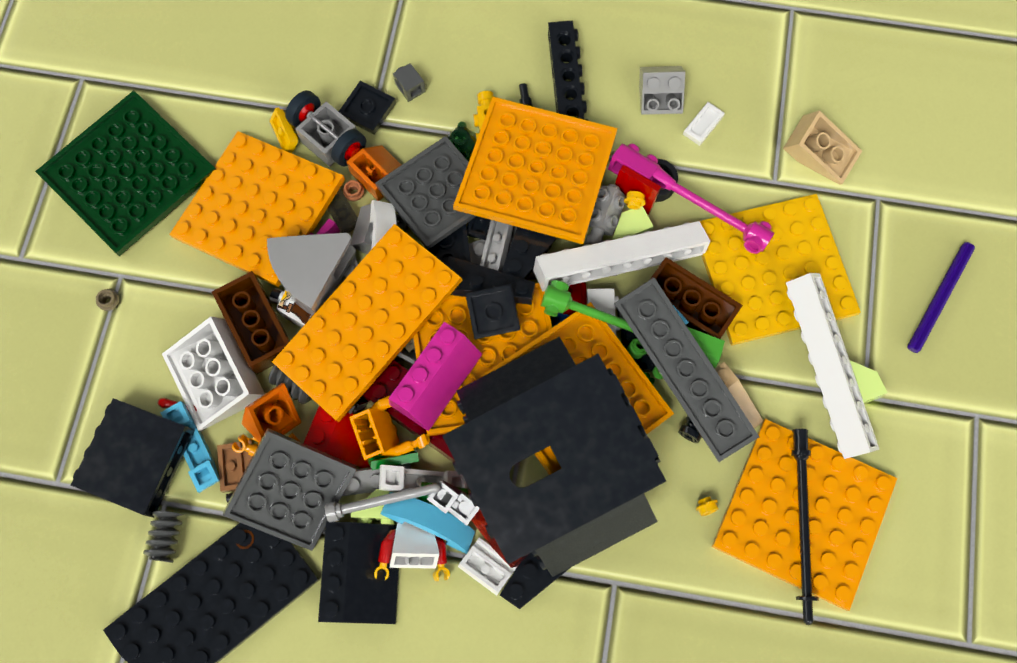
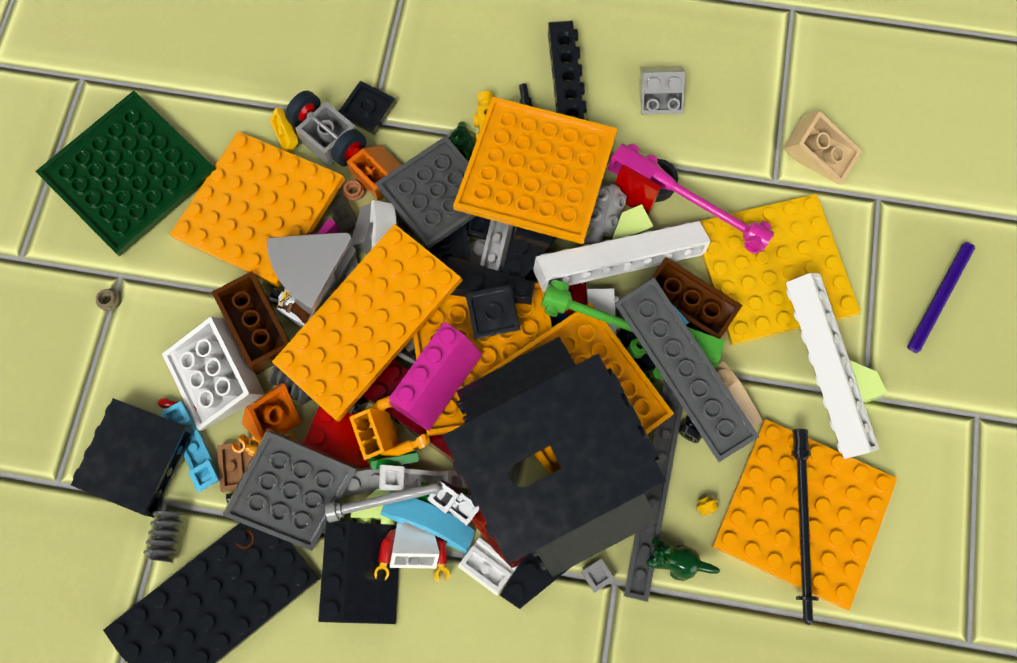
(409, 82): dark grey brick -> none
(597, 575): none -> light grey plate
(634, 200): yellow plate -> none
(664, 441): none -> dark grey plate
(681, 560): none -> dark green animal
(703, 123): white tile -> none

